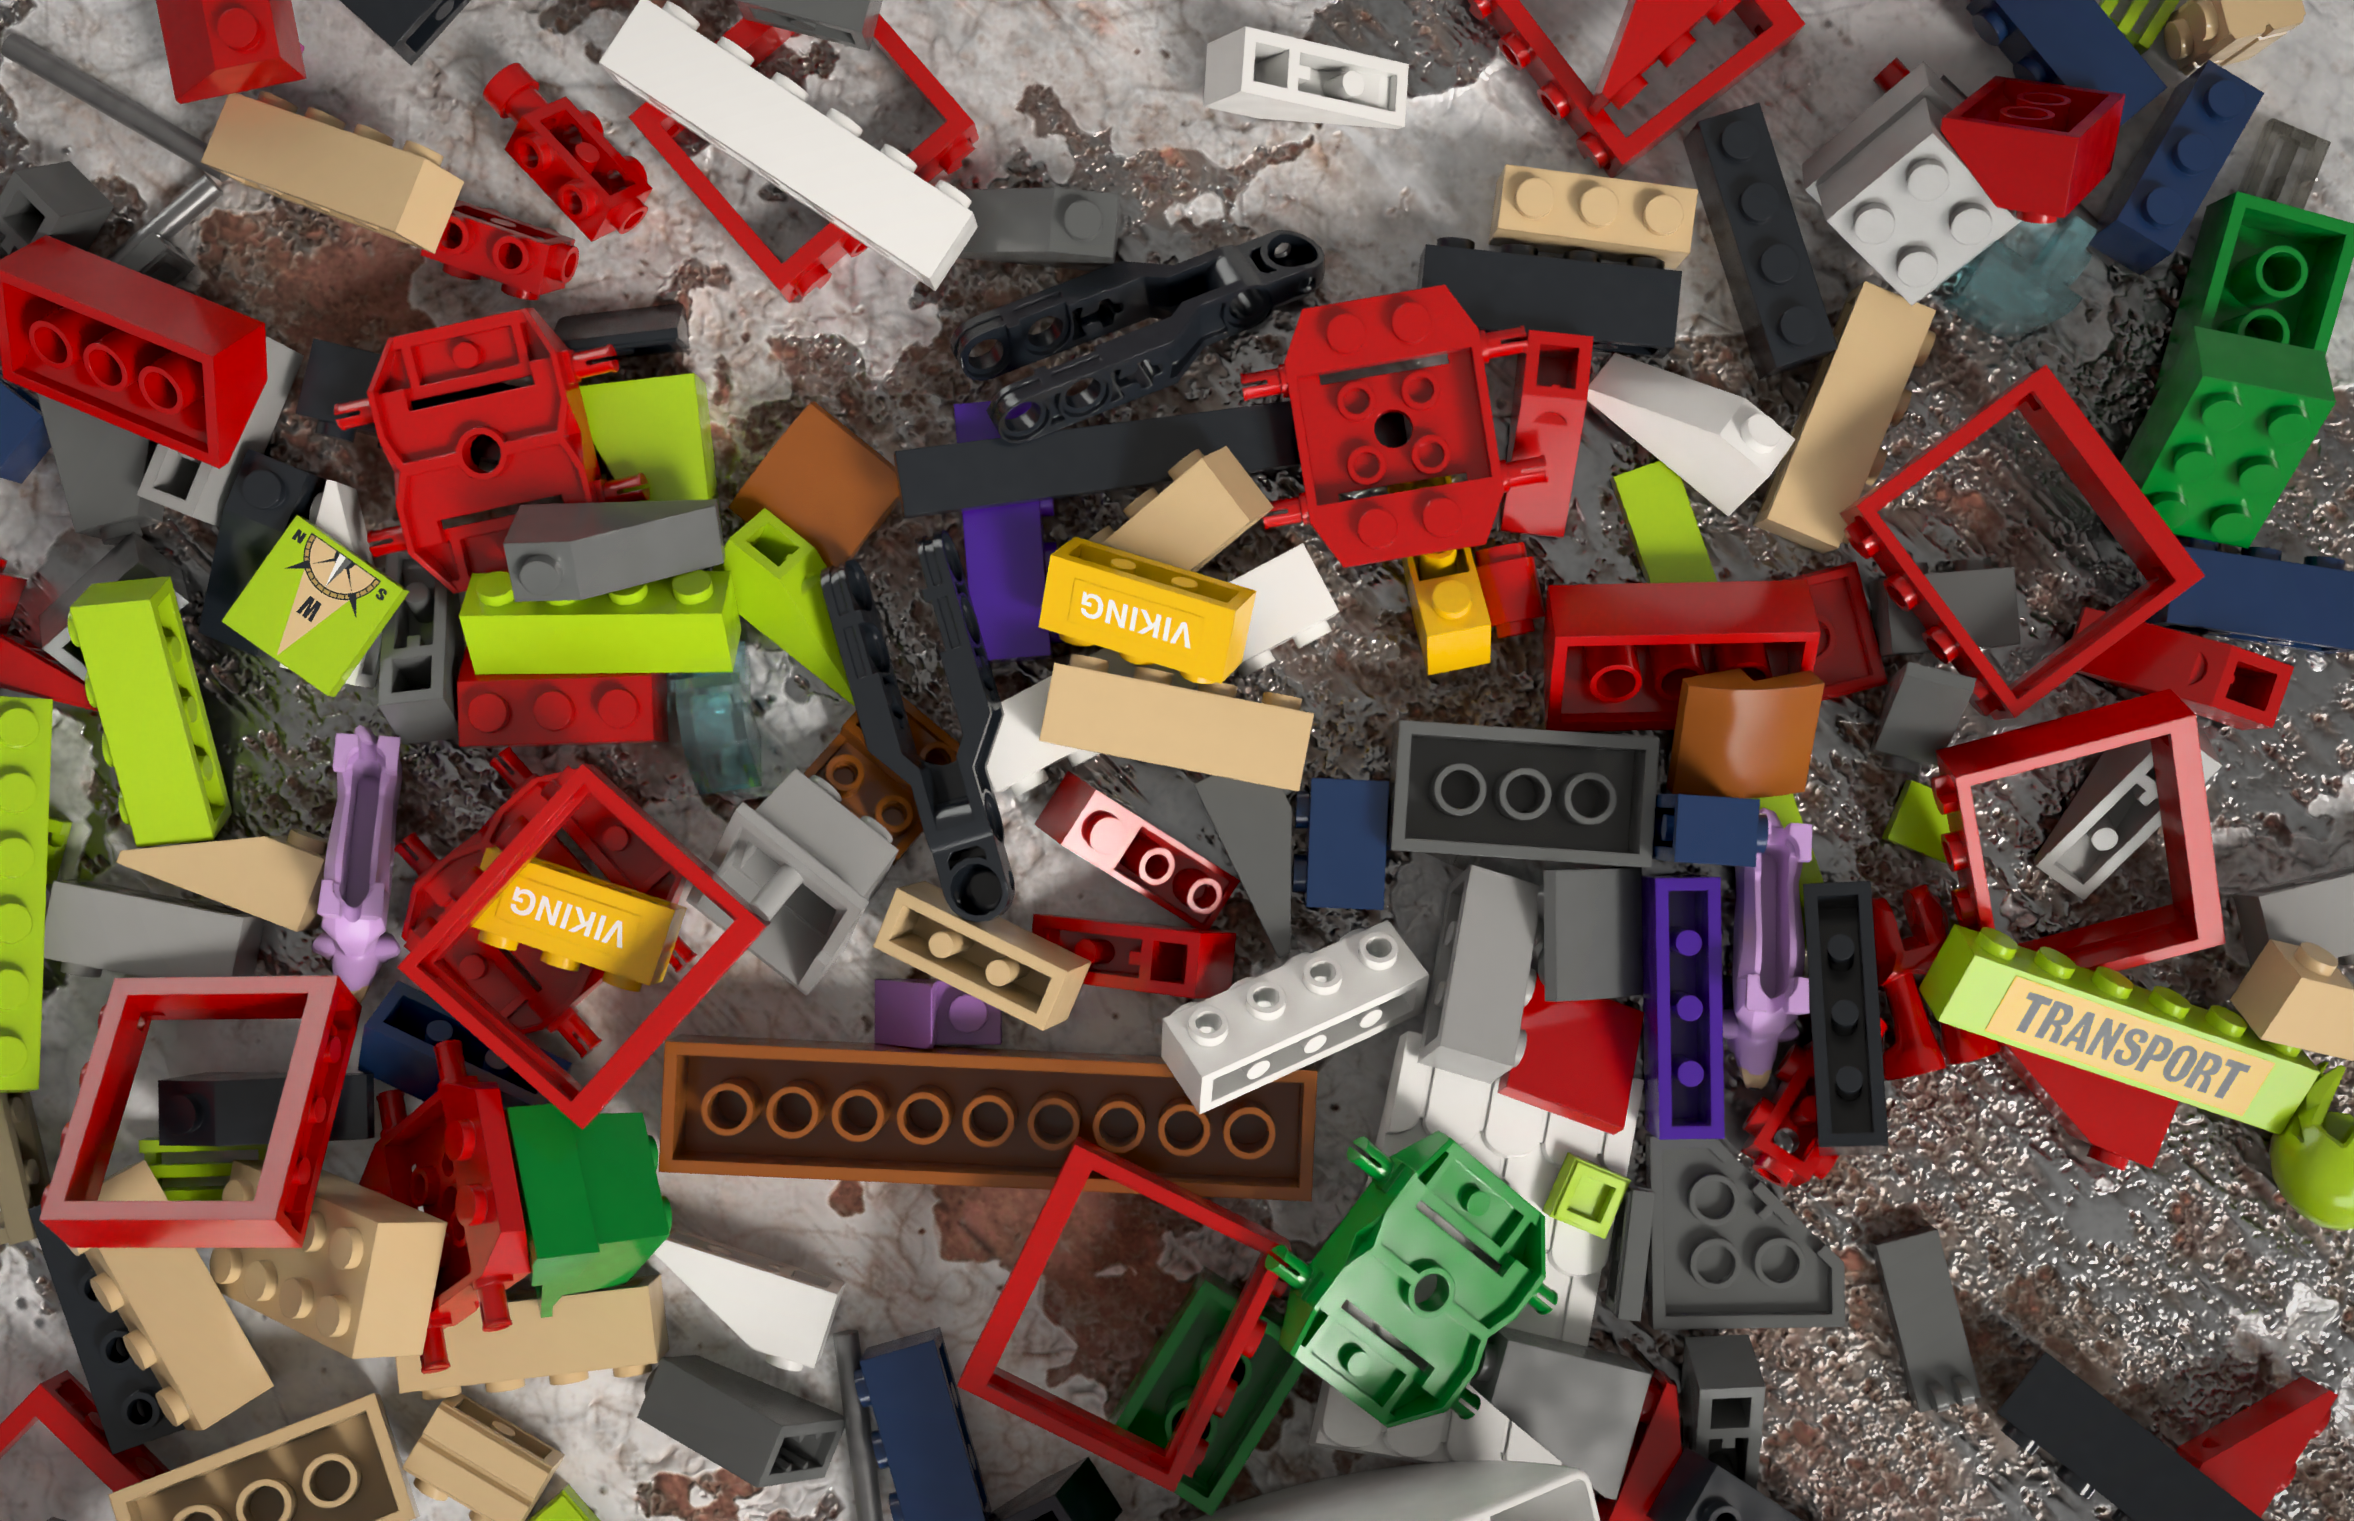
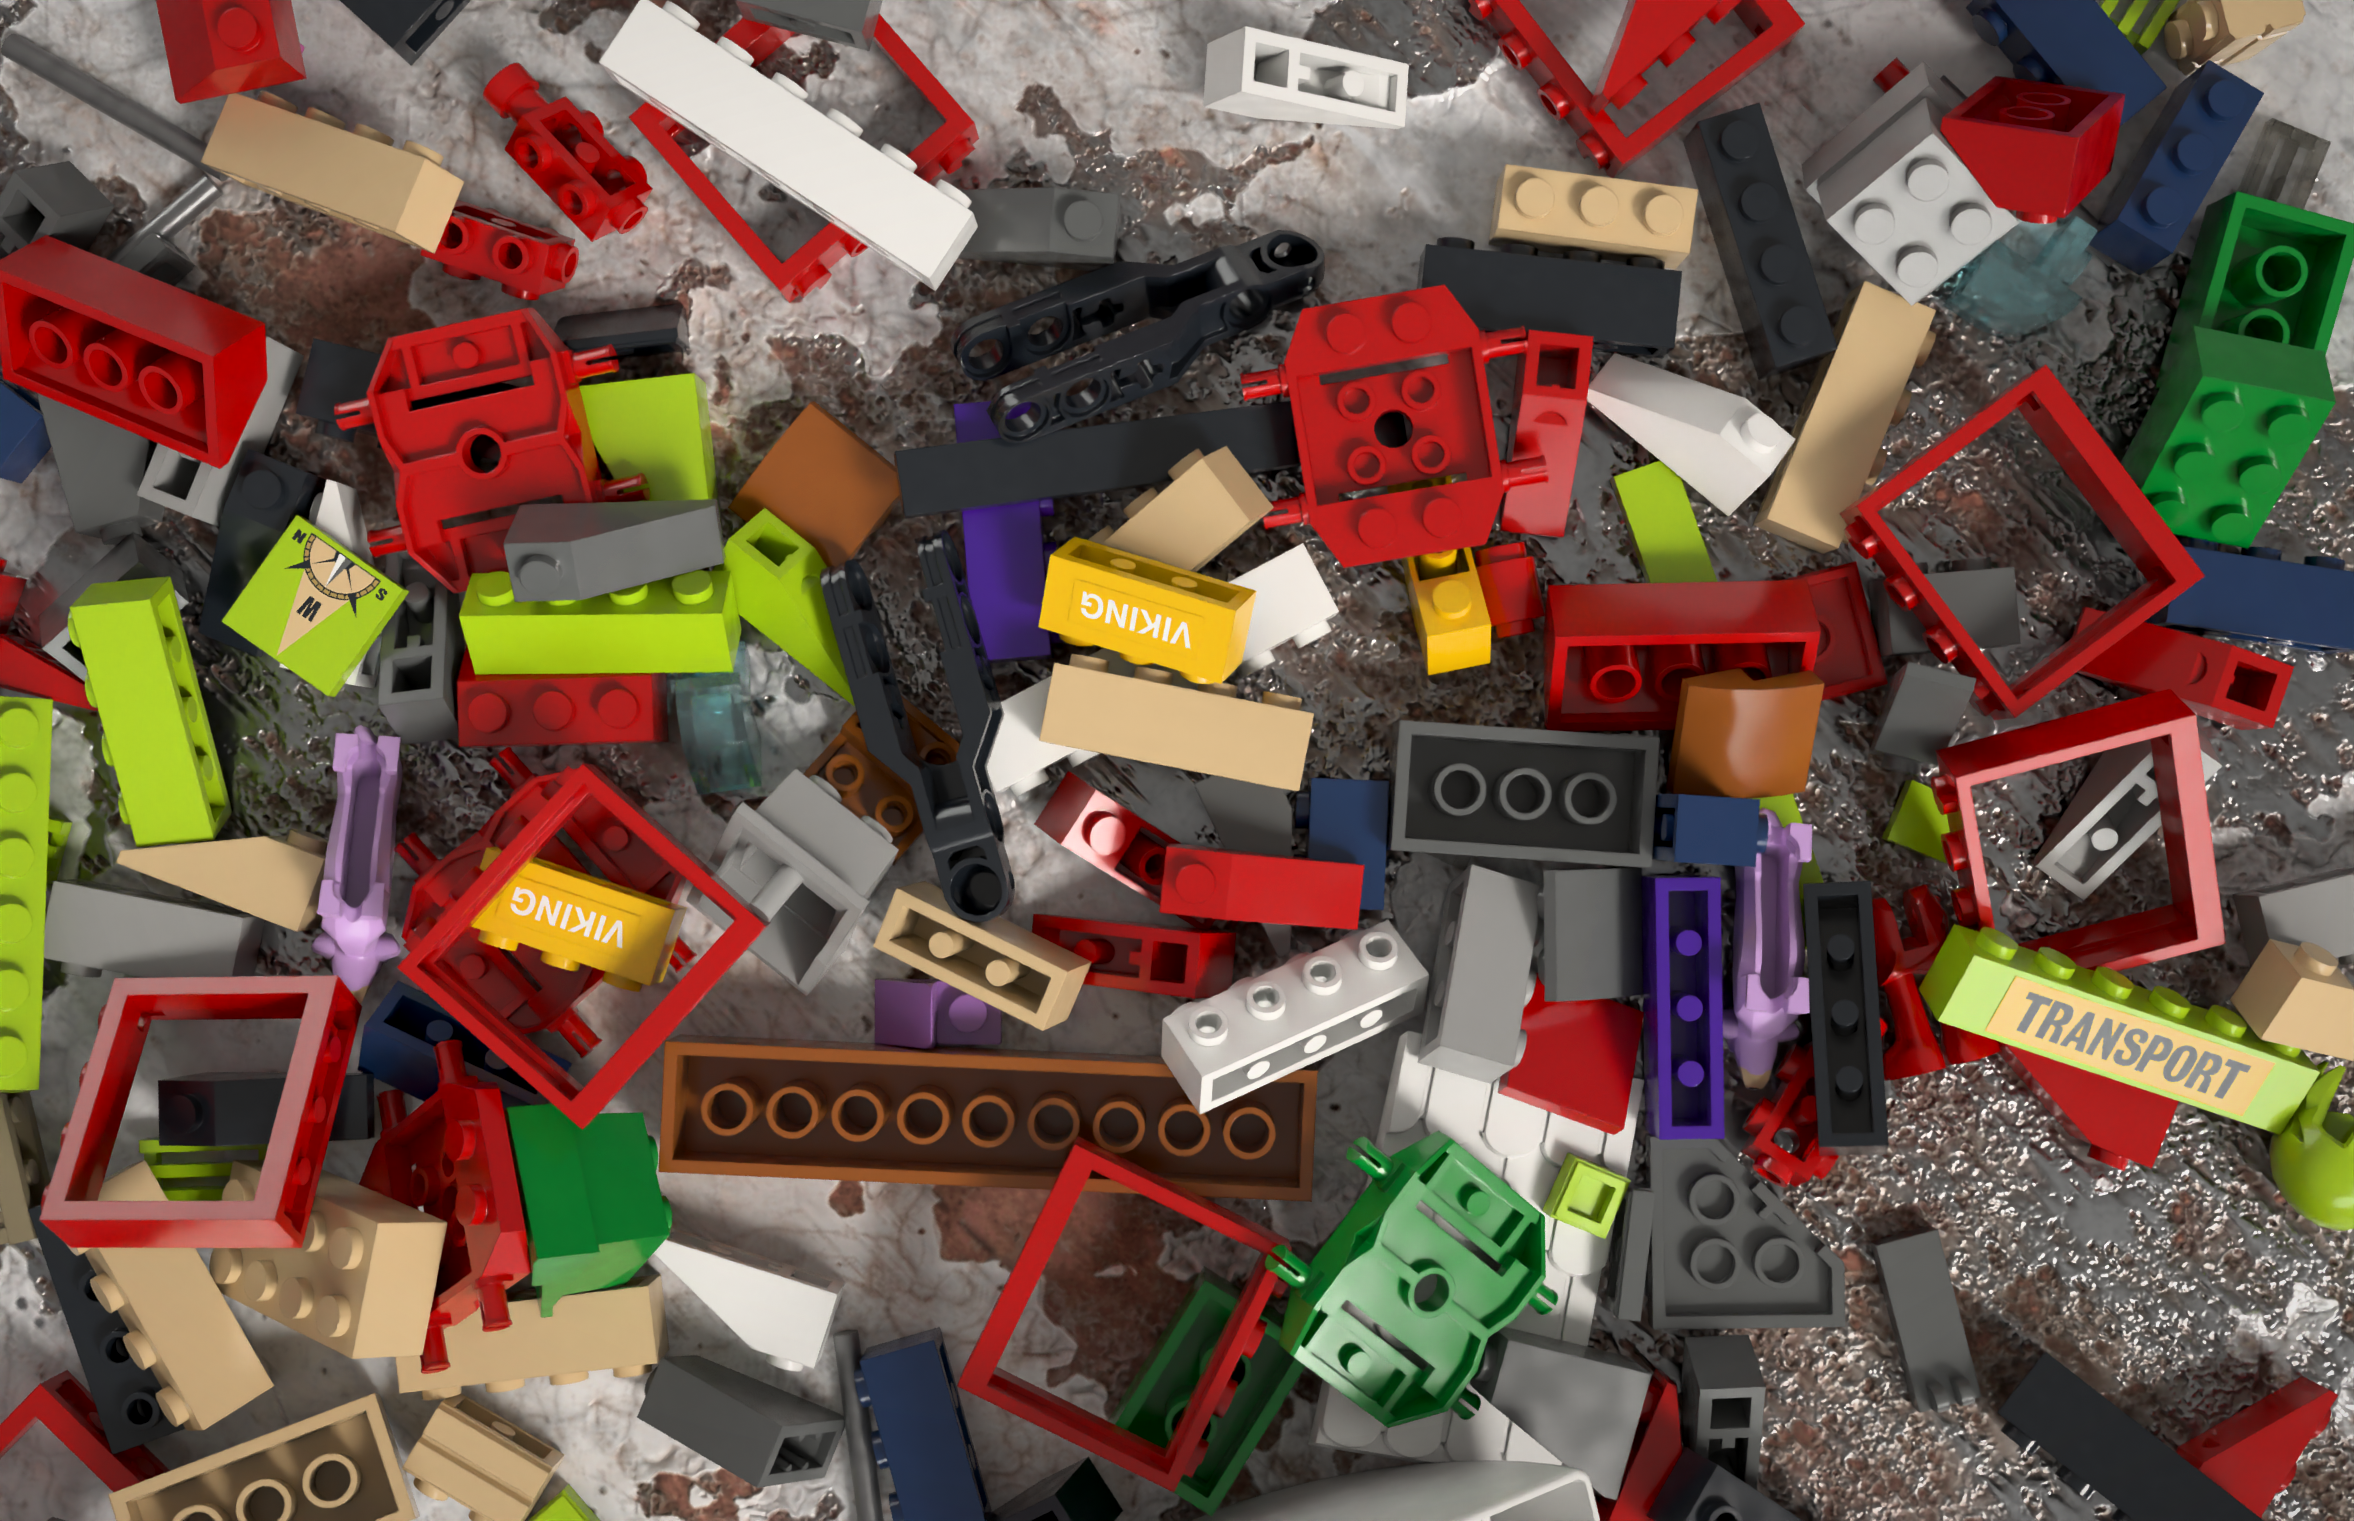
(1260, 887): none -> red slope

